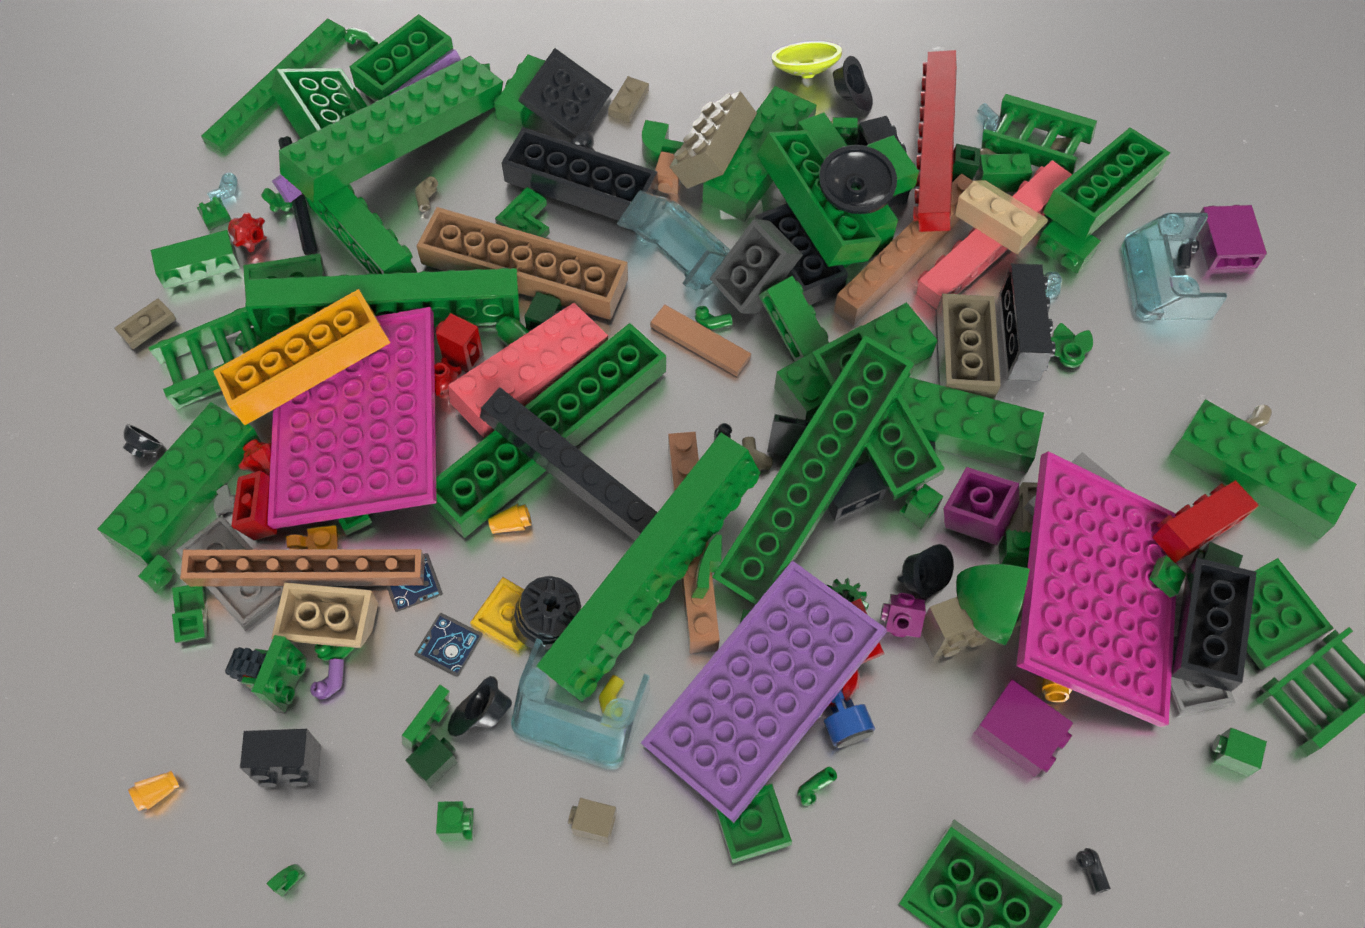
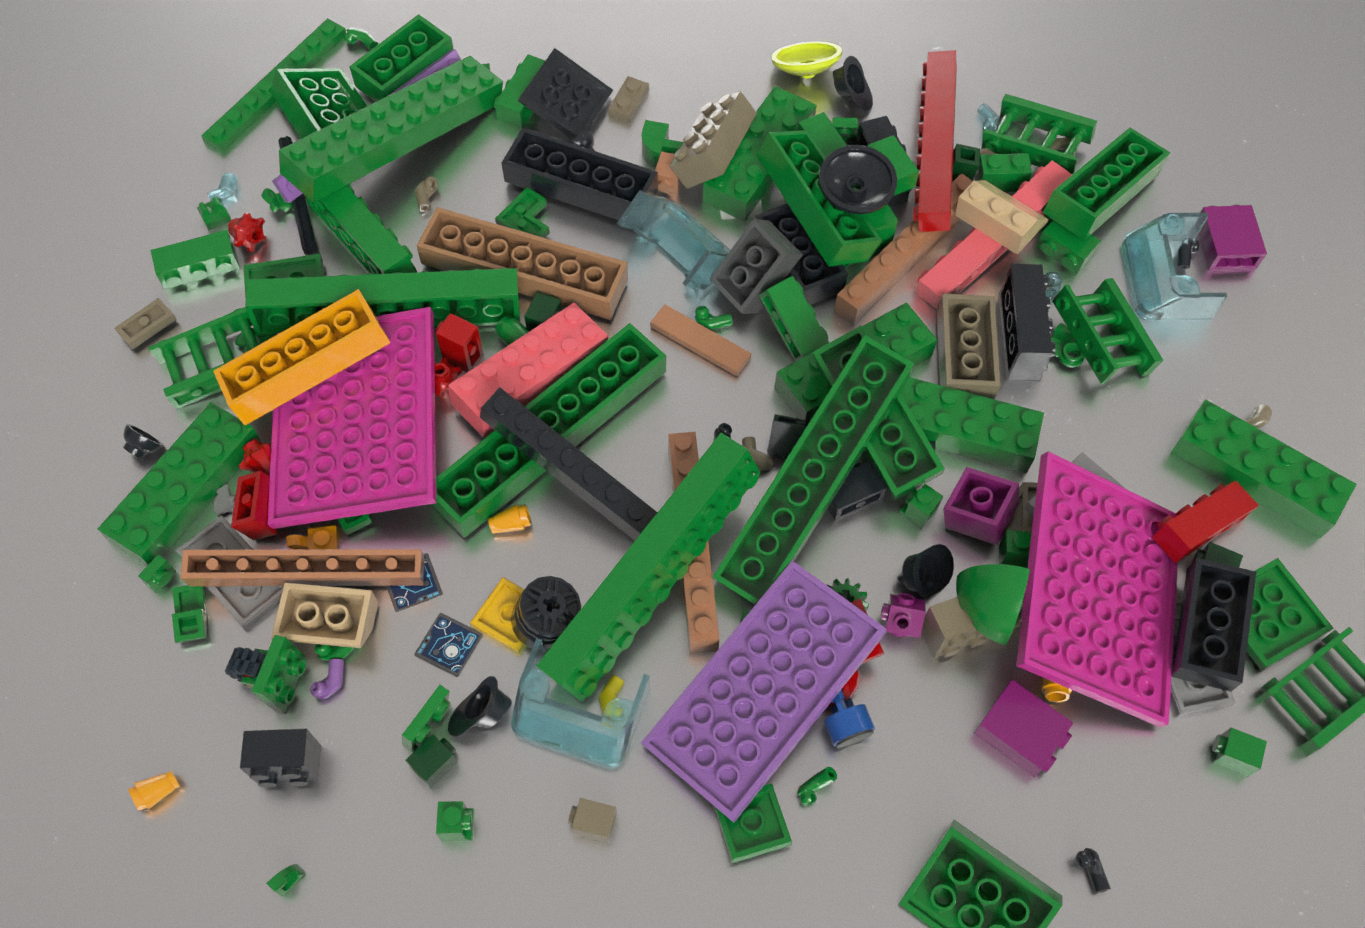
(708, 563): green slope -> none
(1123, 322): none -> green fence
(1167, 576): green plate -> none

